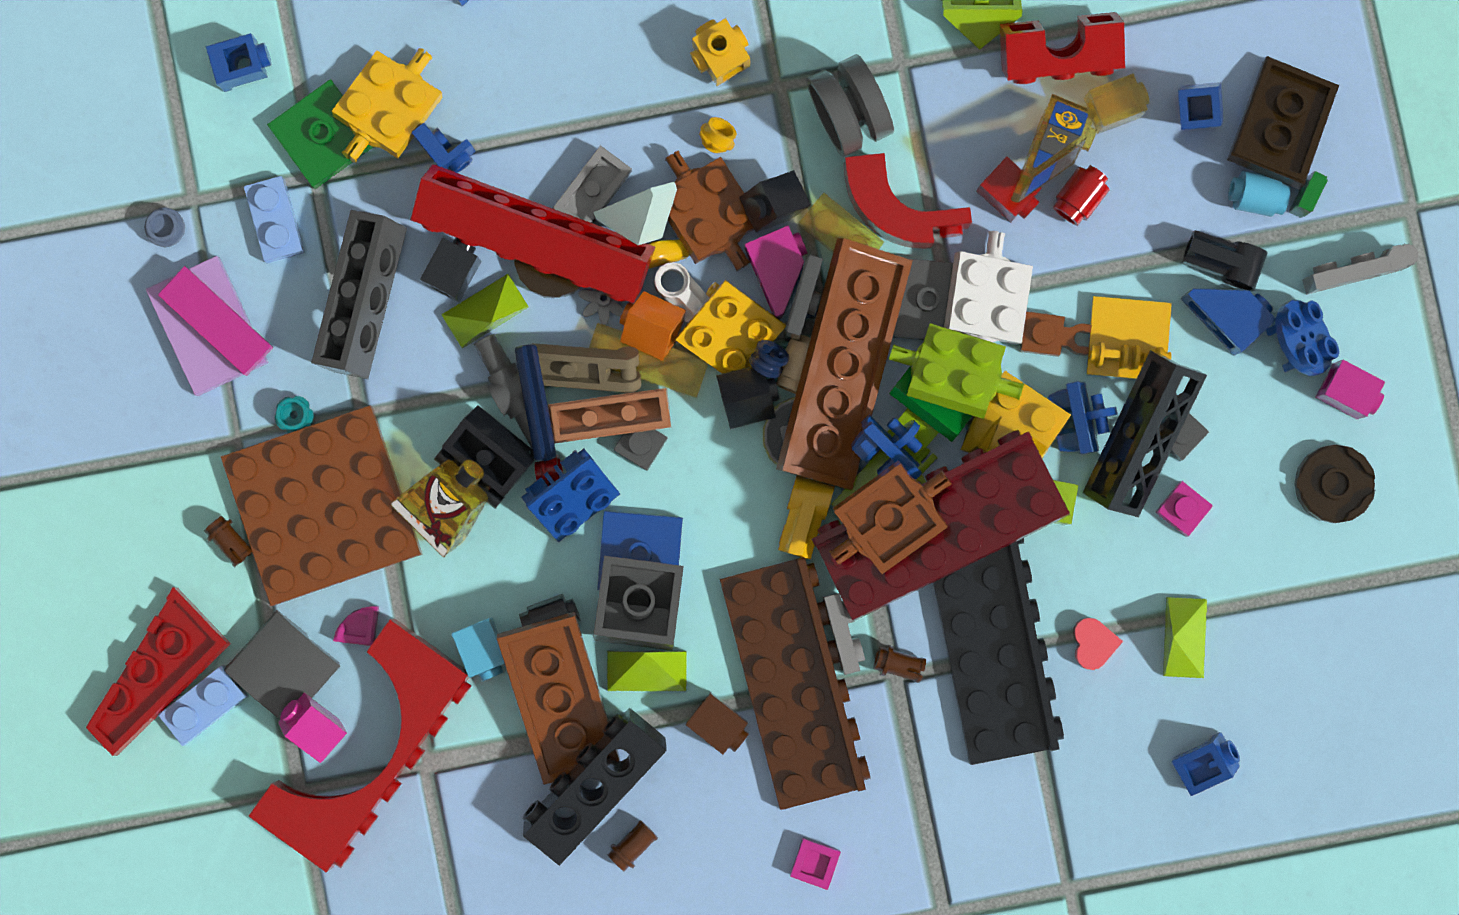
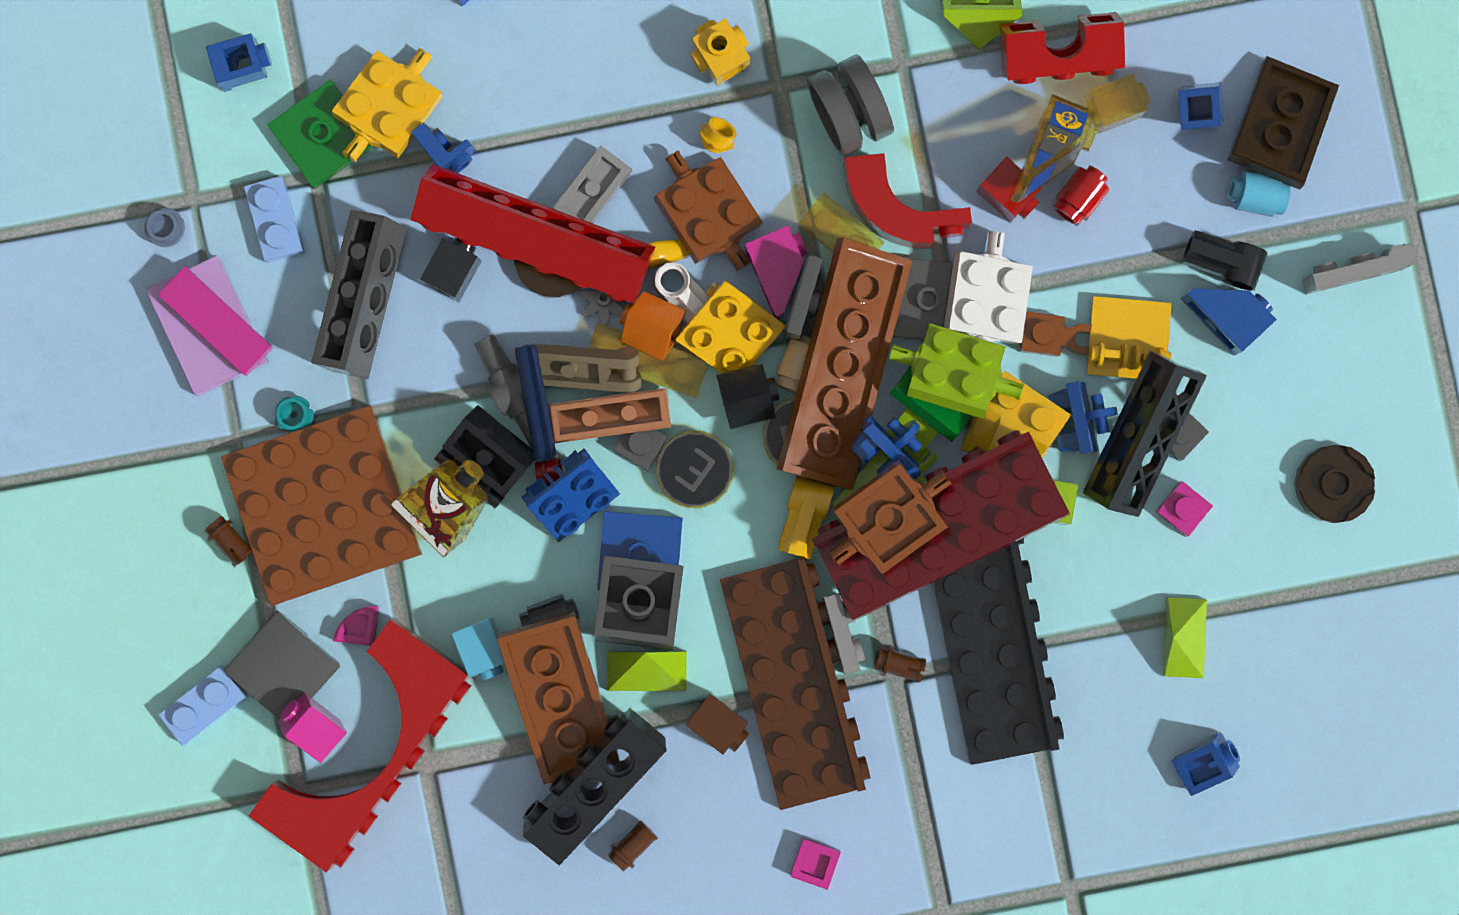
(166, 662): red wing -> none
(485, 311): lime slope -> none
(641, 216): light aqua slope -> none
(694, 469): none -> black tile
(769, 359): dark blue bush -> none
(774, 201): black brick -> none
(1094, 643): coral tile -> none
(1304, 337): blue plate -> none
(1308, 194): green tile -> none
(1351, 390): dark pink brick -> none

